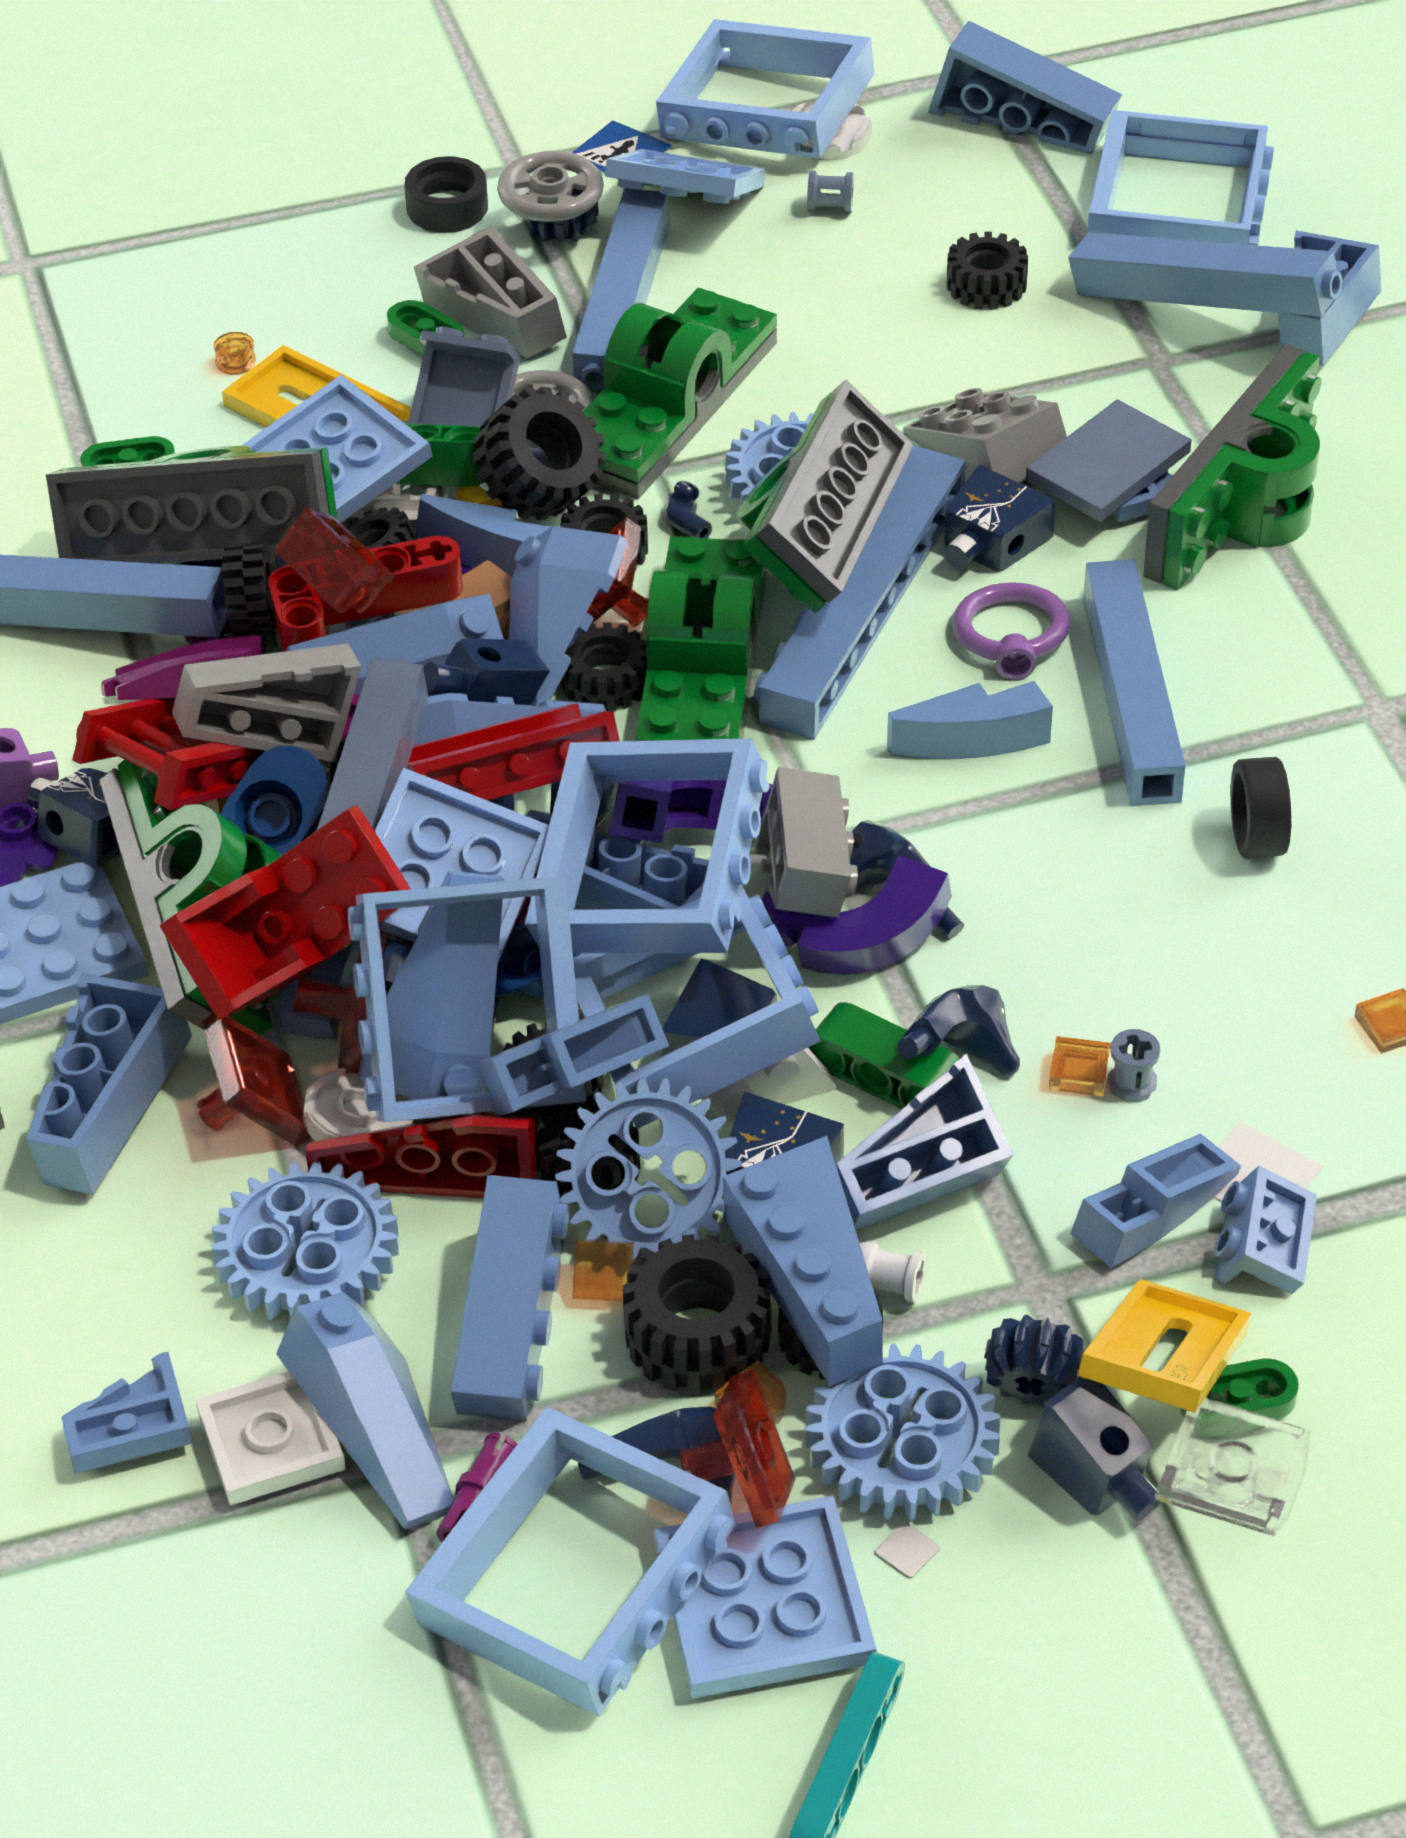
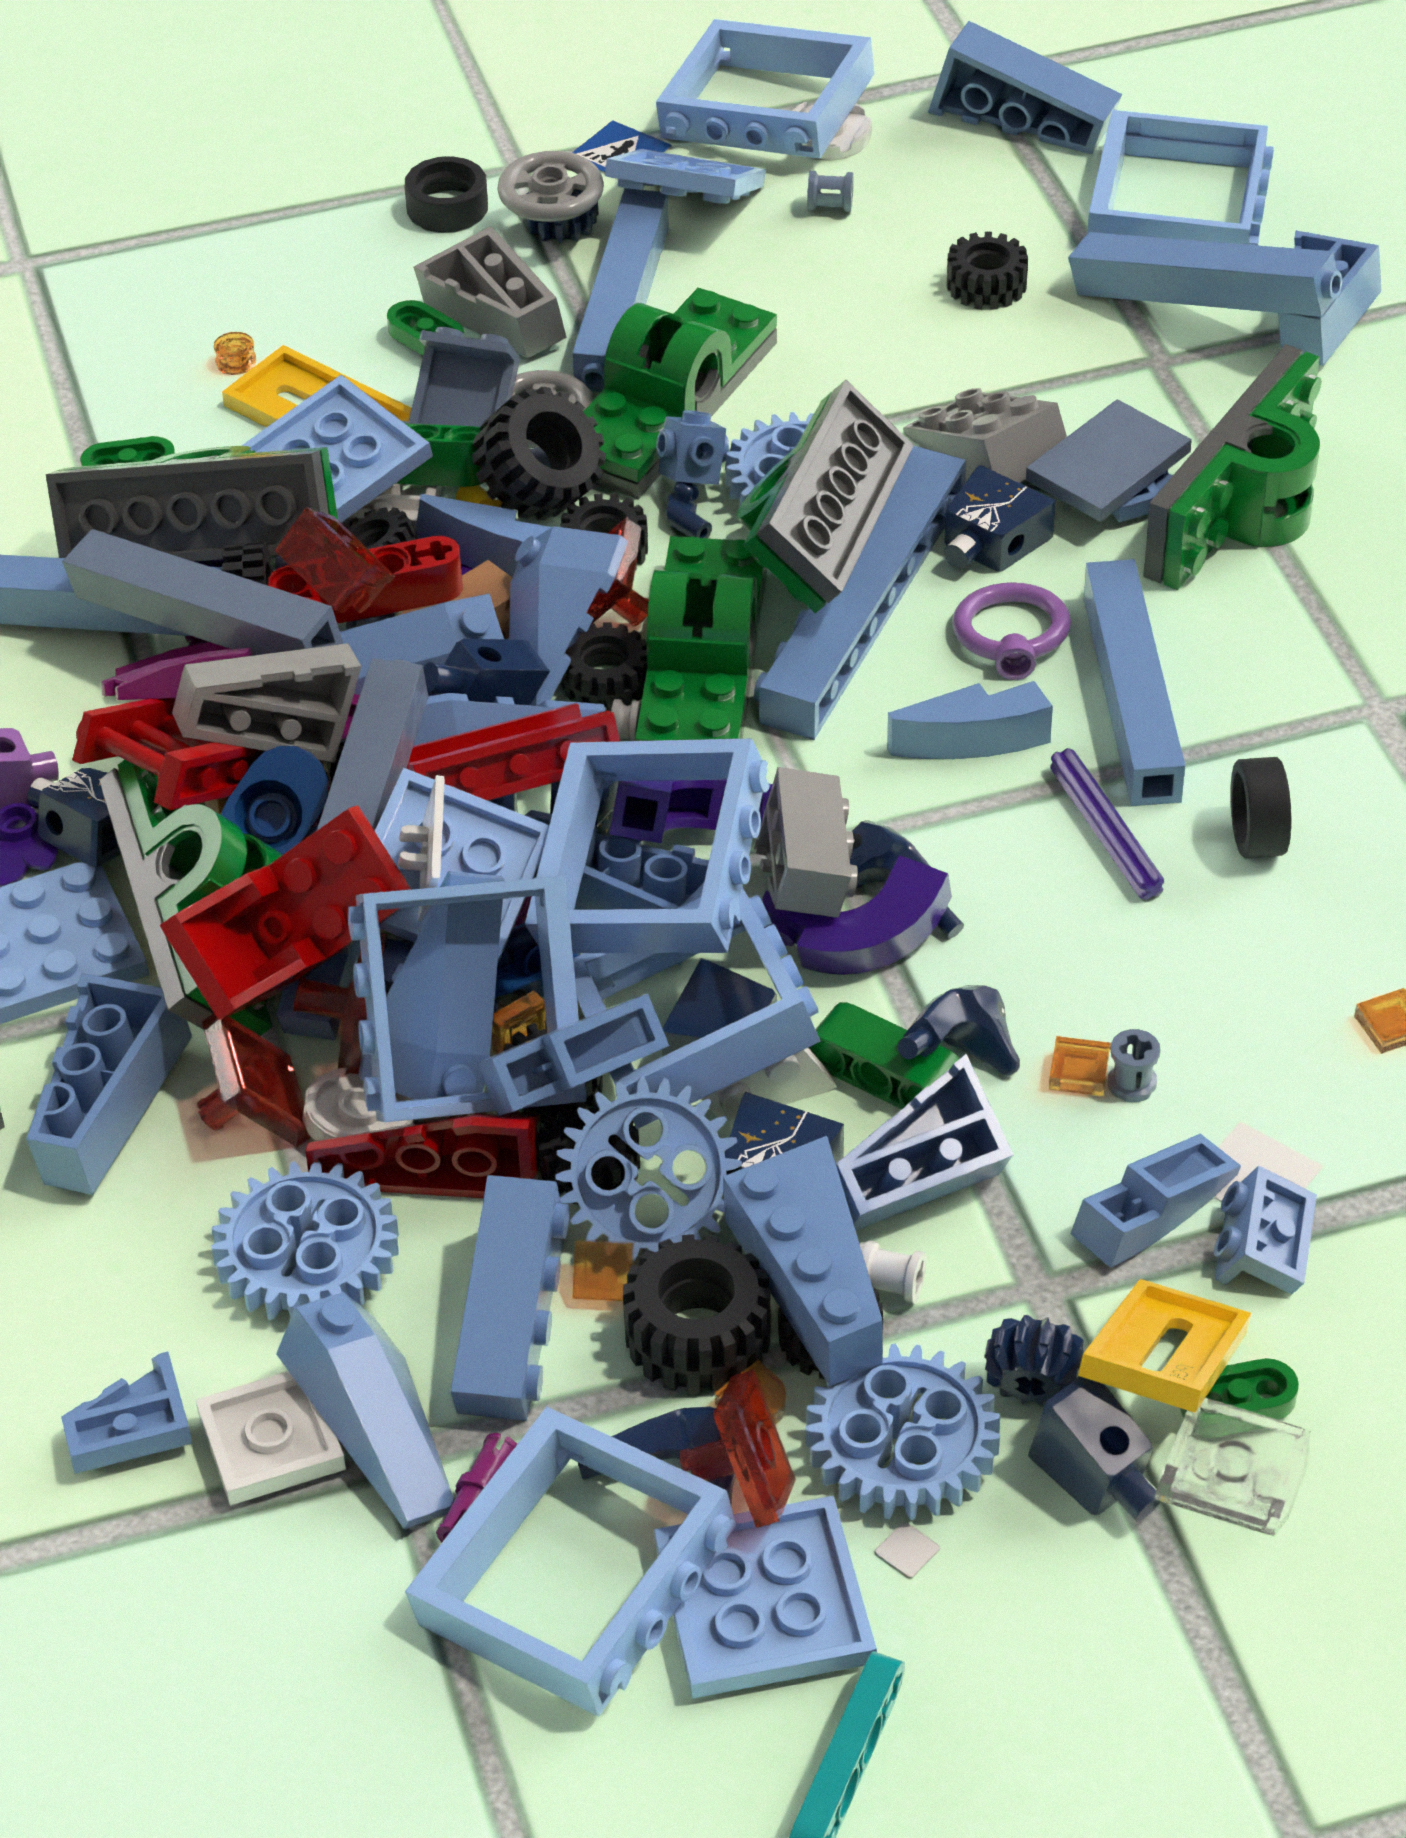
(196, 598): none -> sand blue brick
(430, 836): none -> white piece
(515, 1018): none -> clear orange tile
(626, 719): none -> light grey bush
(692, 448): none -> medium blue brick
(1107, 824): none -> axle

